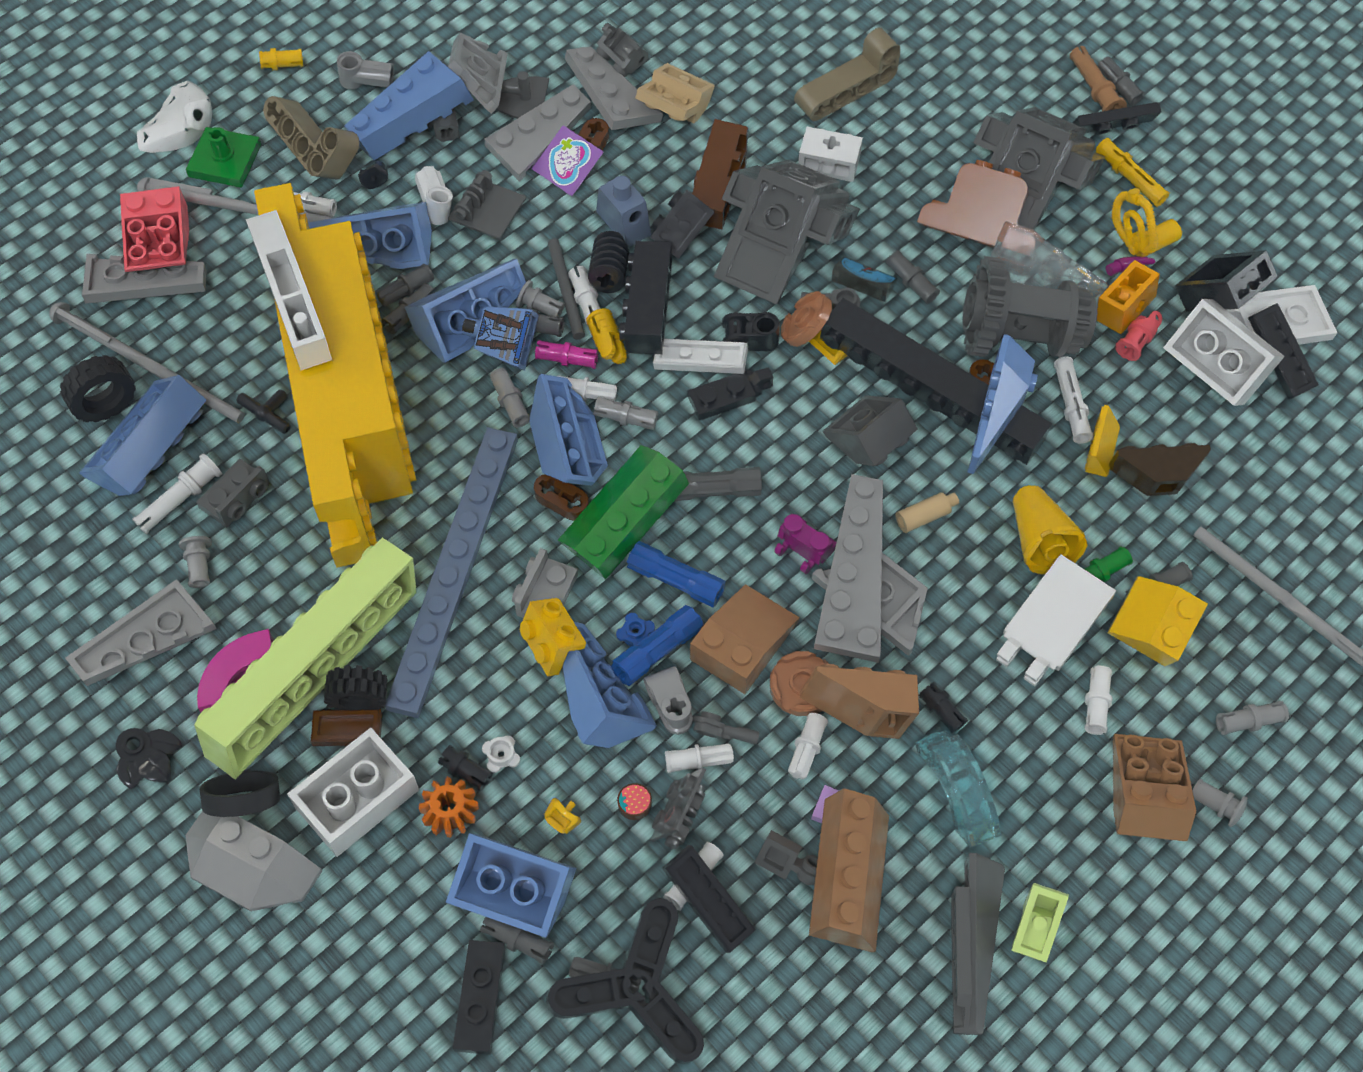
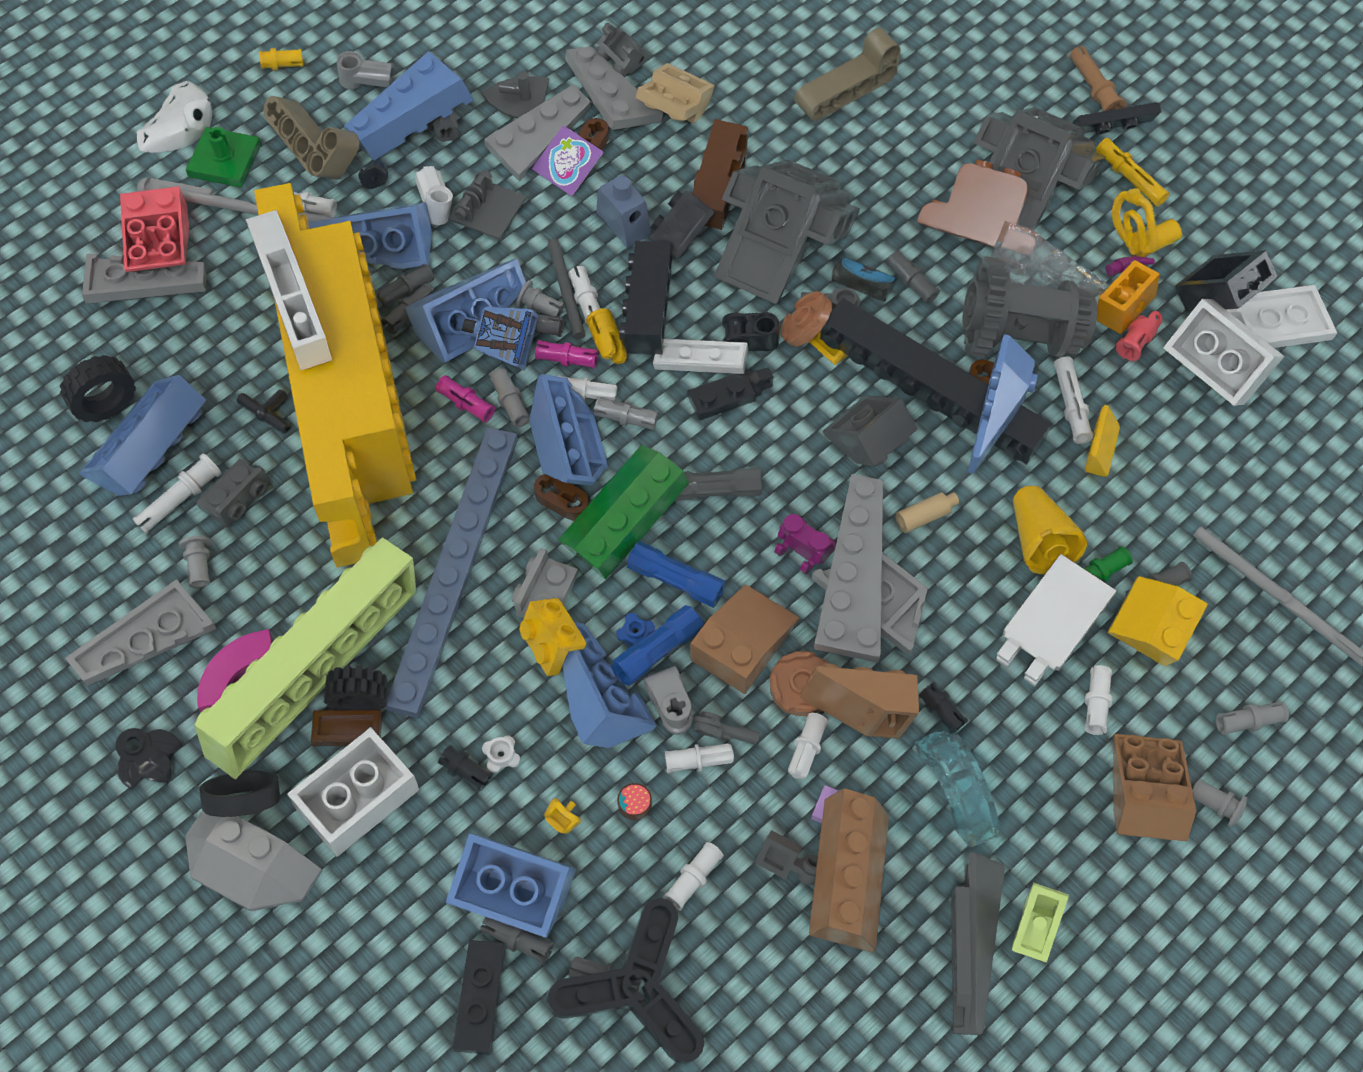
(61, 312): light grey bar -> none
(450, 819): orange gear -> none
(465, 398): none -> dark pink pin
(479, 69): light grey wing -> none
(608, 262): black piece -> none
(684, 800): dark grey hinge -> none
(708, 899): black plate -> none
(831, 153): white brick -> none
(1121, 80): dark grey axle -> none
(1158, 468): dark brown slope -> none
(1293, 369): black plate -> none

